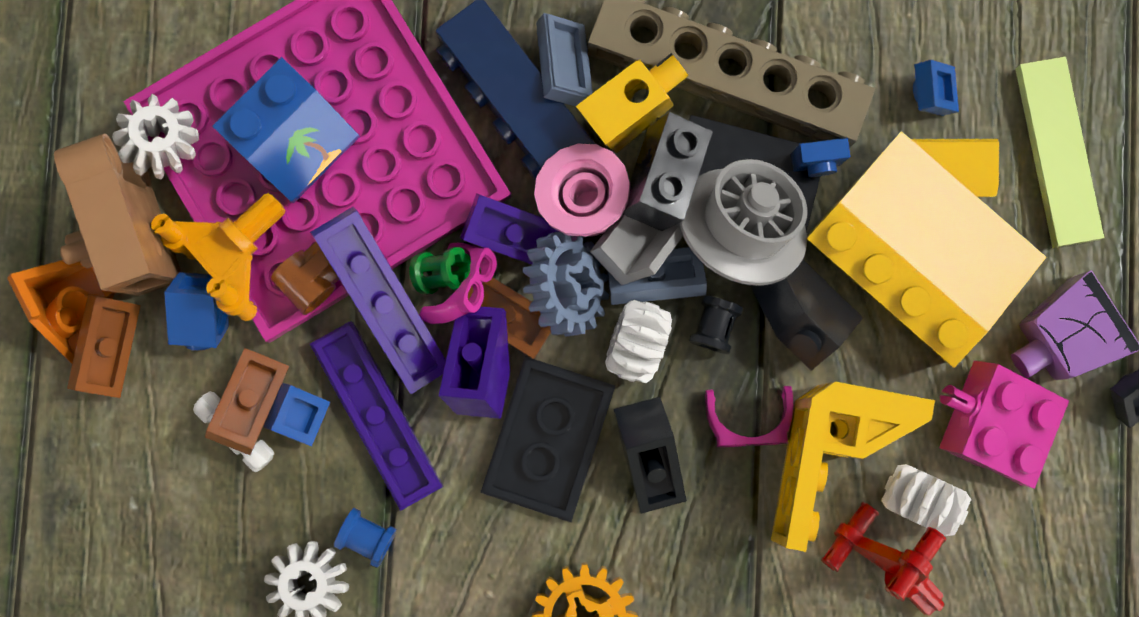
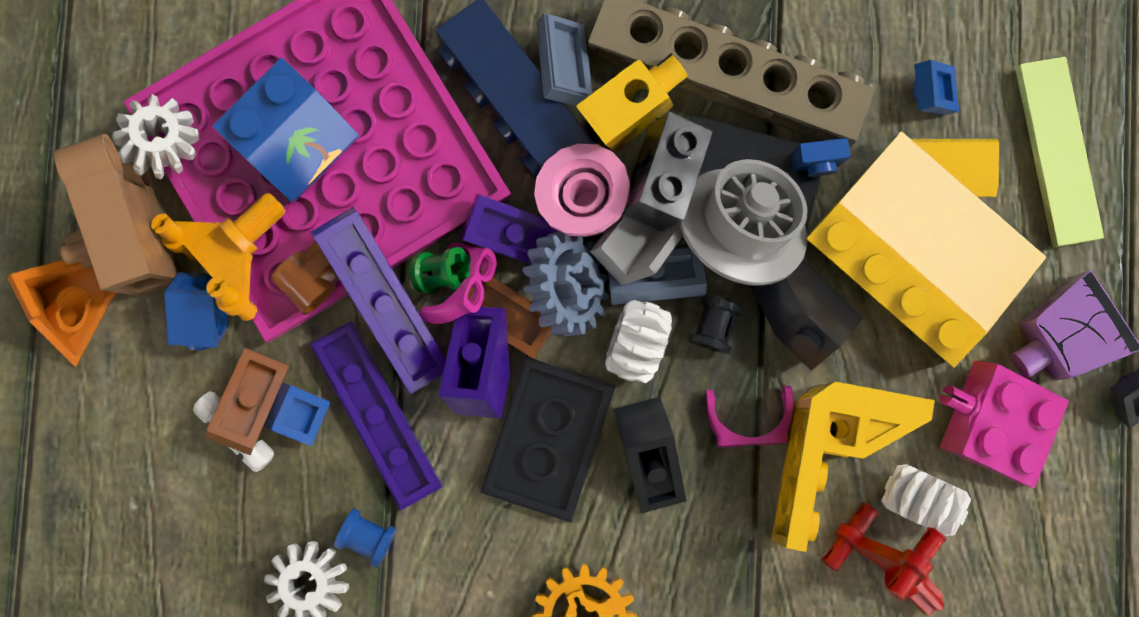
(103, 346): dark orange plate -> none

